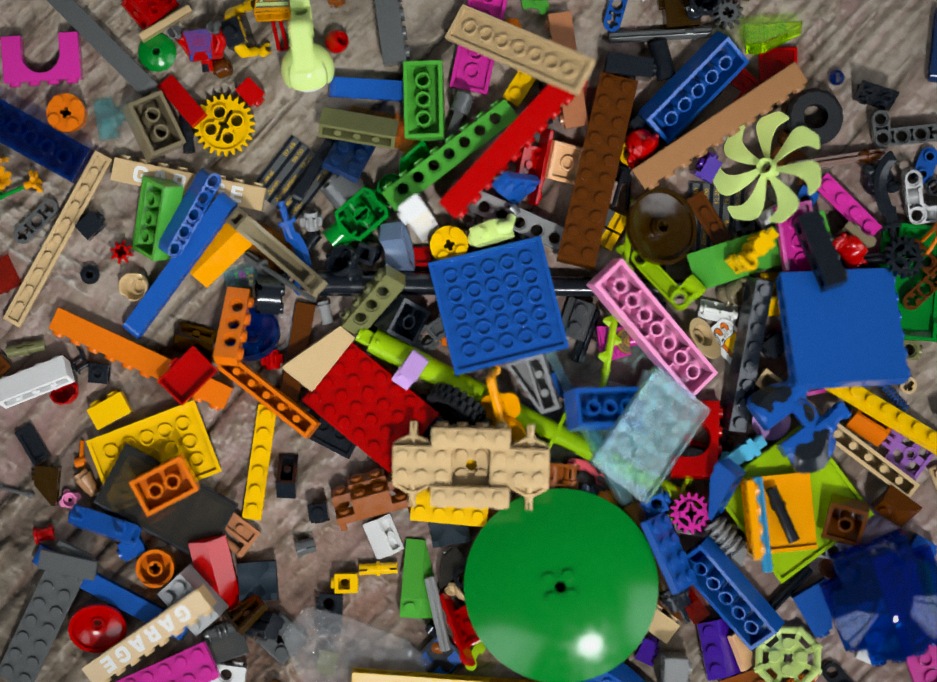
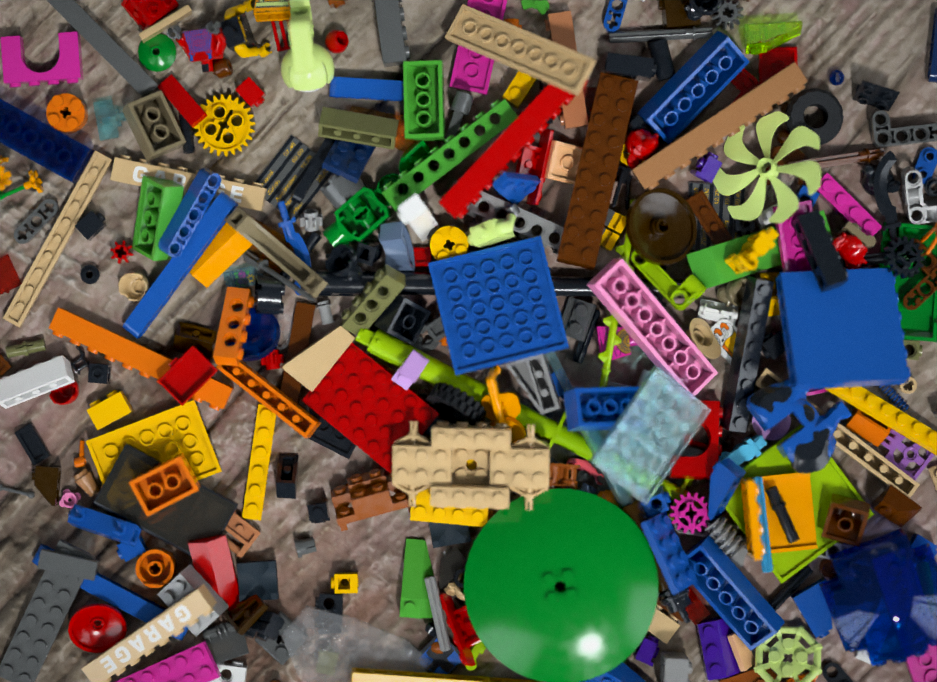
(44, 534): red bush -> none
(378, 568): yellow pin -> none
(383, 536): white panel -> none

